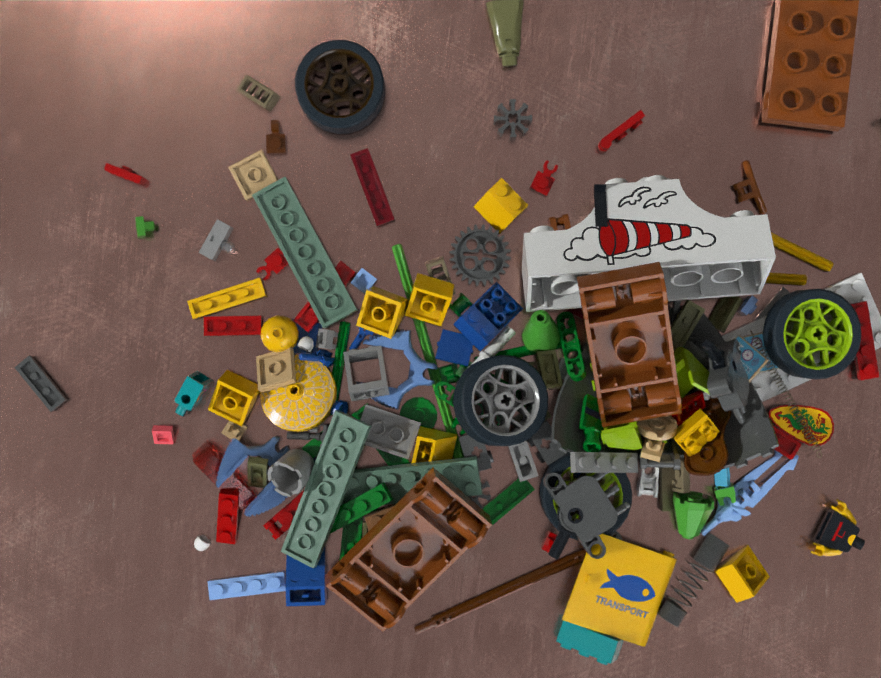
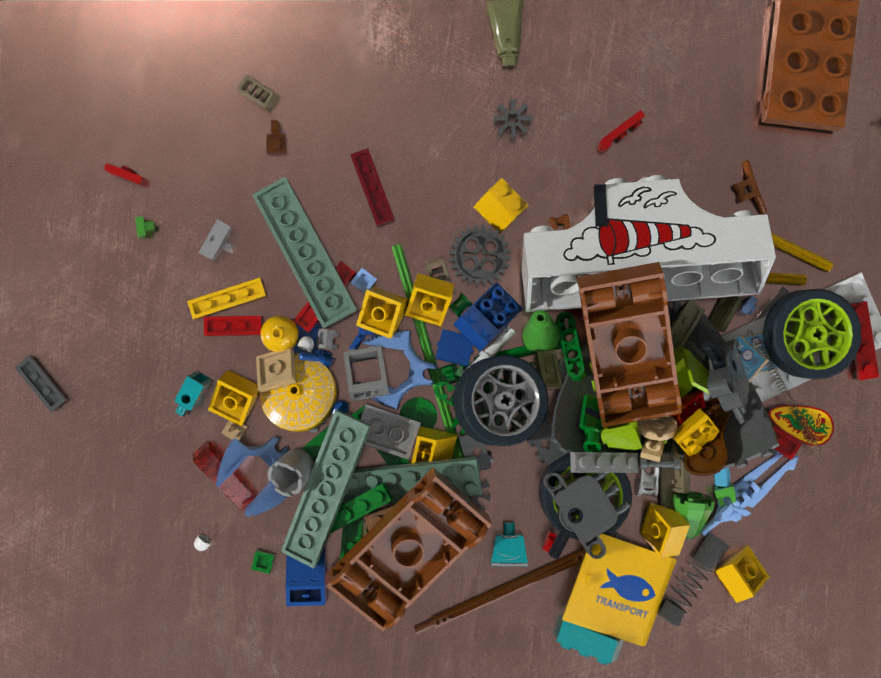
(163, 434): coral plate -> none
(227, 516): red plate -> none
(246, 585): light blue plate -> none
(253, 174): tan tile -> none
(257, 472): olive plate -> none
(263, 561): none -> green plate
(275, 262): red plate -> none
(284, 516): red plate -> none
(307, 435): dark grey piece -> none
(331, 54): wheel -> none
(339, 356): green axle -> none
(507, 499): green plate -> none
(509, 548): none -> teal torso
(523, 461): light grey slope -> none
(543, 182): red plate -> none
(664, 530): none -> yellow slope
(837, 532): torso -> none

